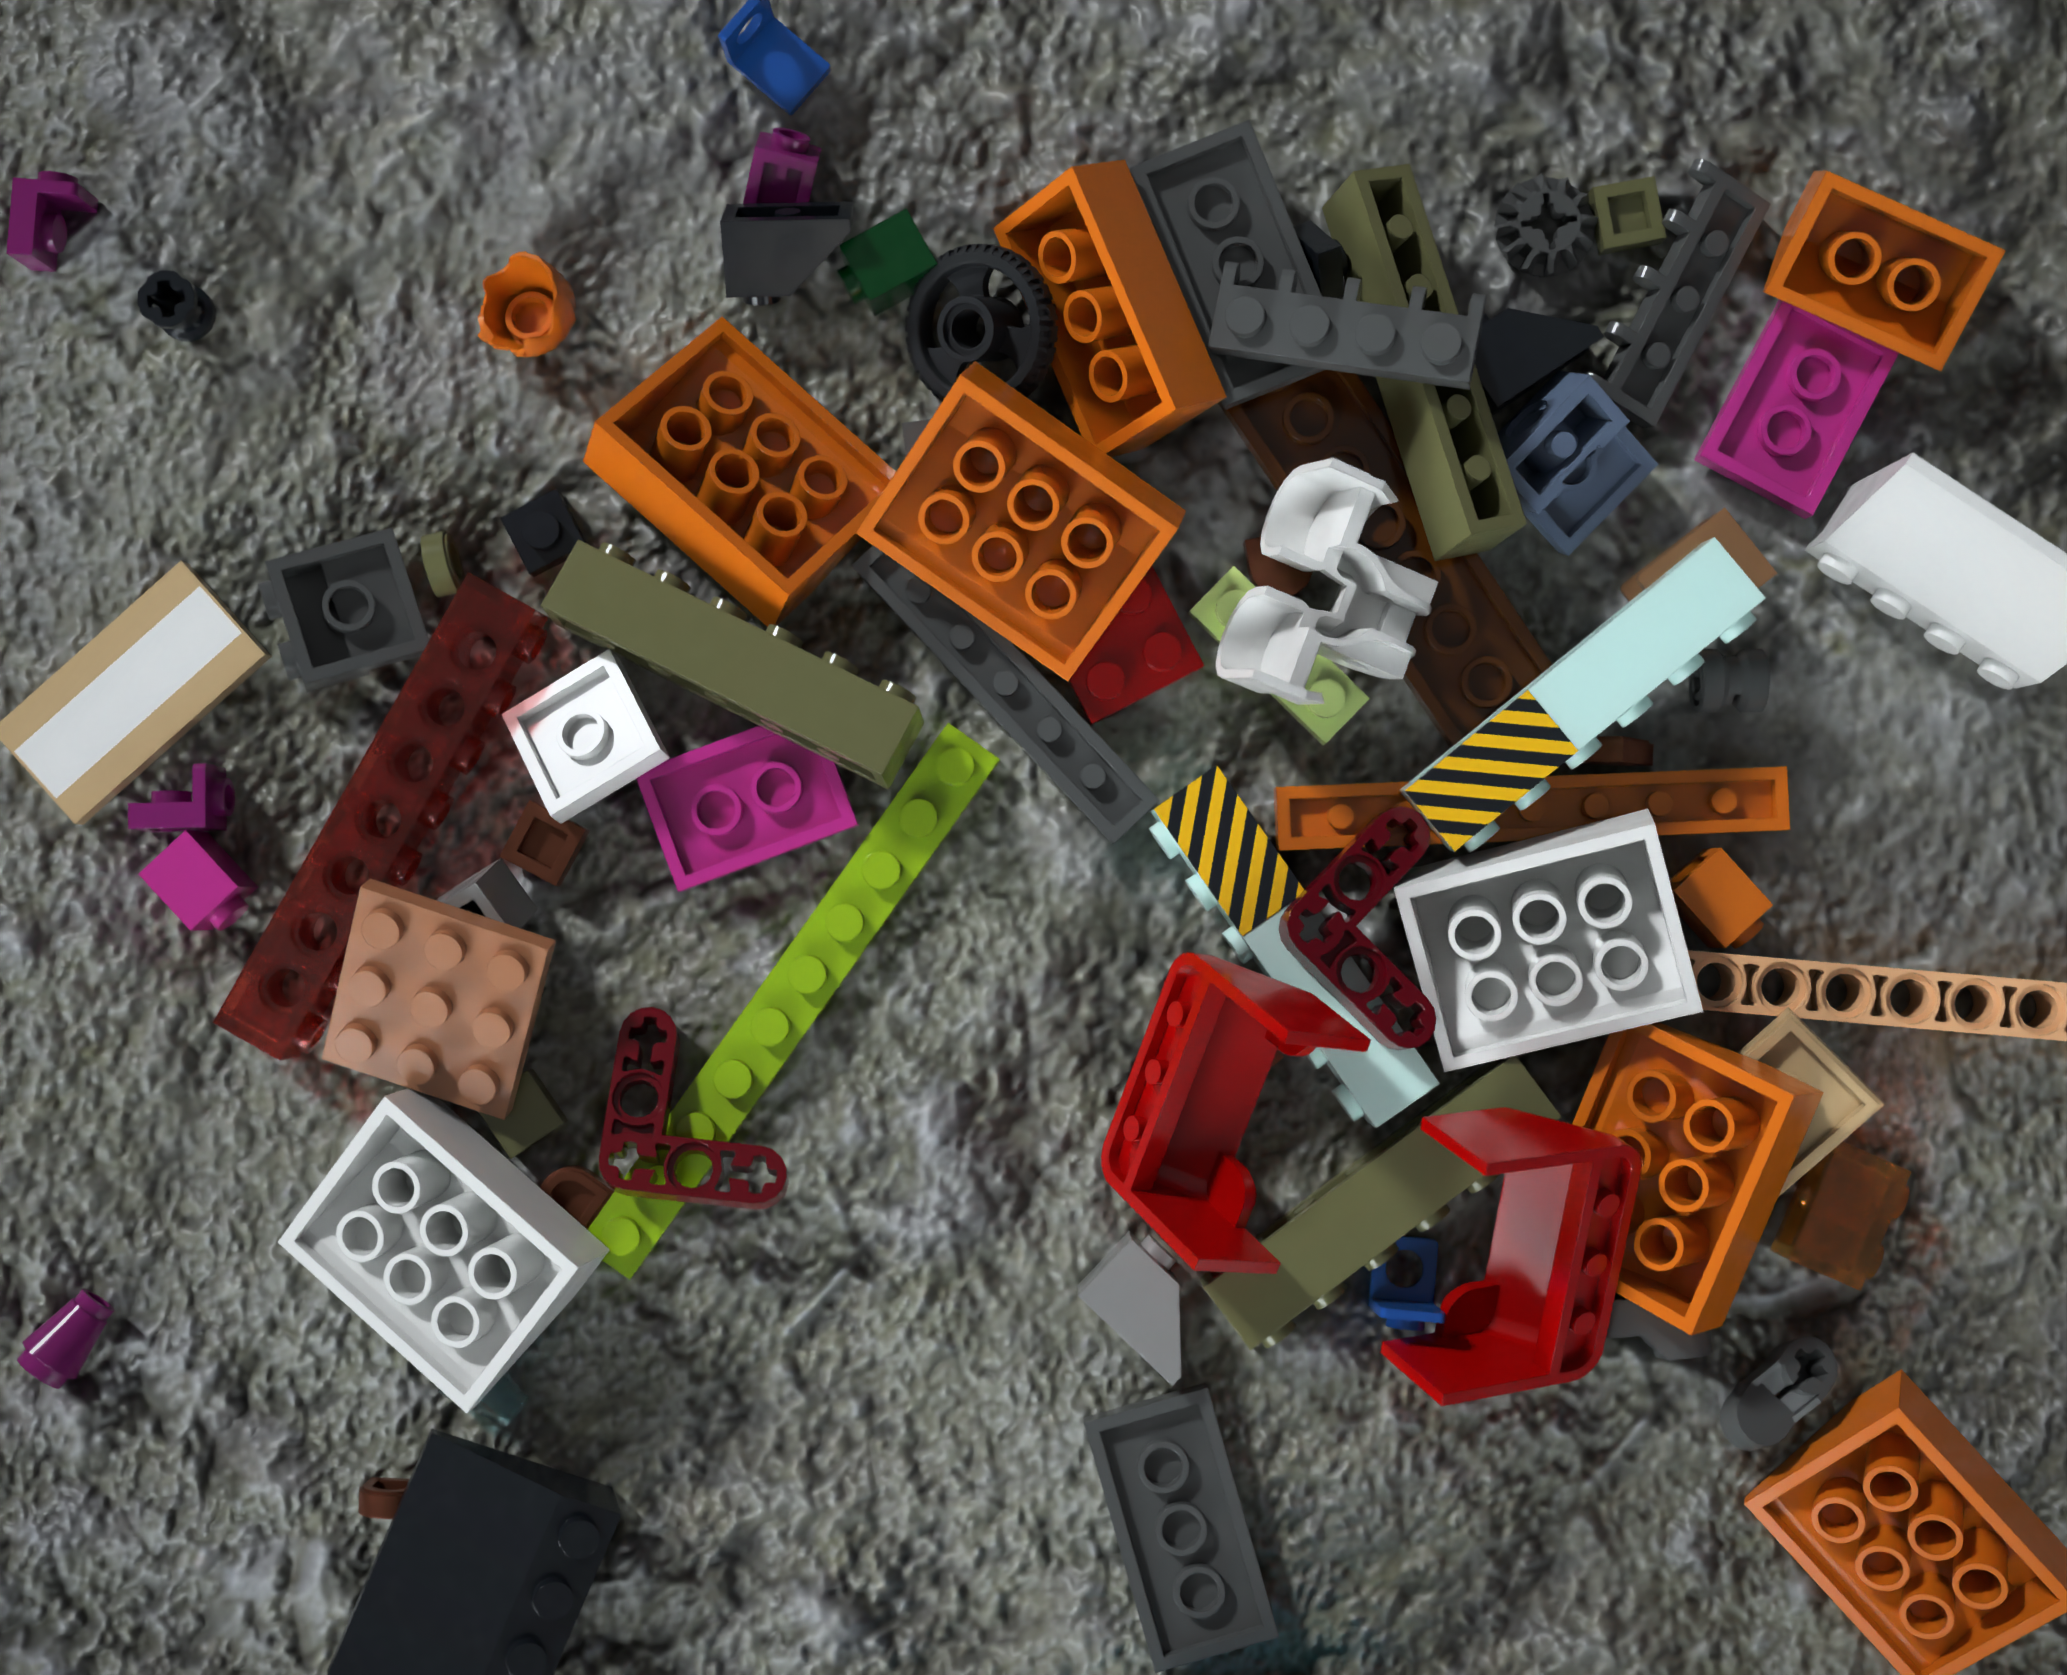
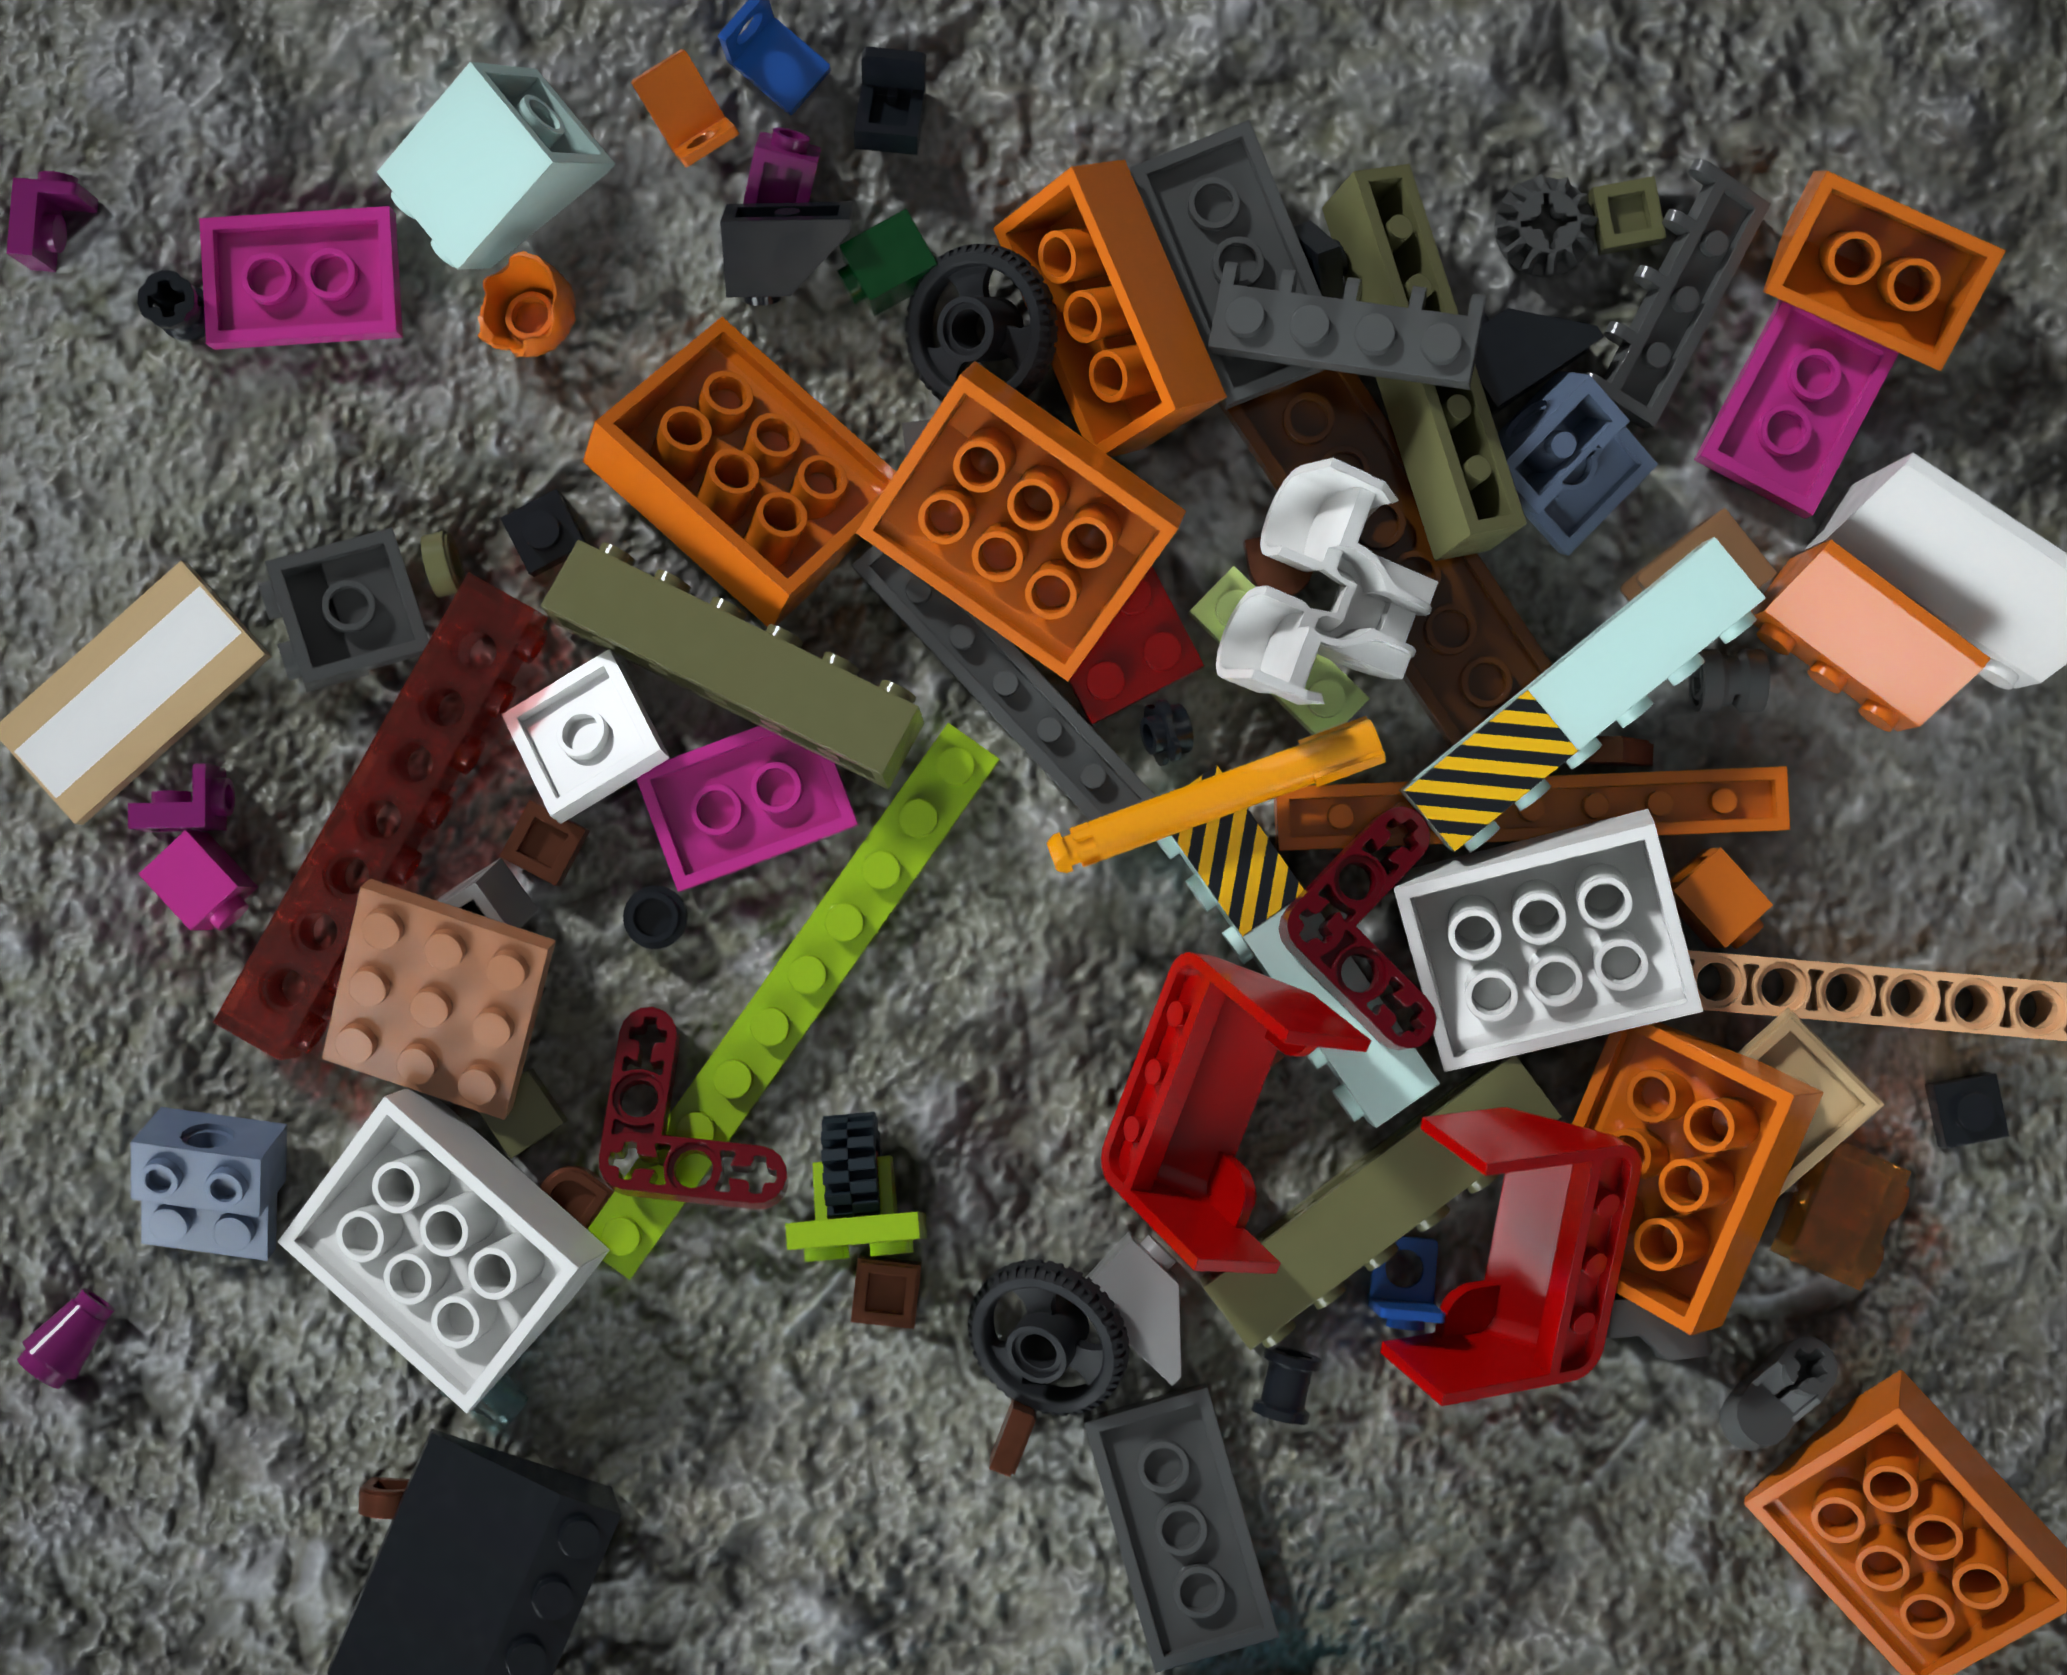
(209, 1182): none -> sand blue brick
(301, 277): none -> dark pink plate
(492, 164): none -> light aqua slope
(655, 917): none -> black plate
(683, 108): none -> orange bracket
(854, 1196): none -> plate
(886, 1292): none -> copper tile
(891, 101): none -> black bracket
(1012, 1438): none -> copper tile
(1050, 1337): none -> black wheel
(1166, 731): none -> black plate
(1286, 1385): none -> black bush
(1315, 760): none -> light orange piece
(1864, 638): none -> slope
(1966, 1110): none -> black plate

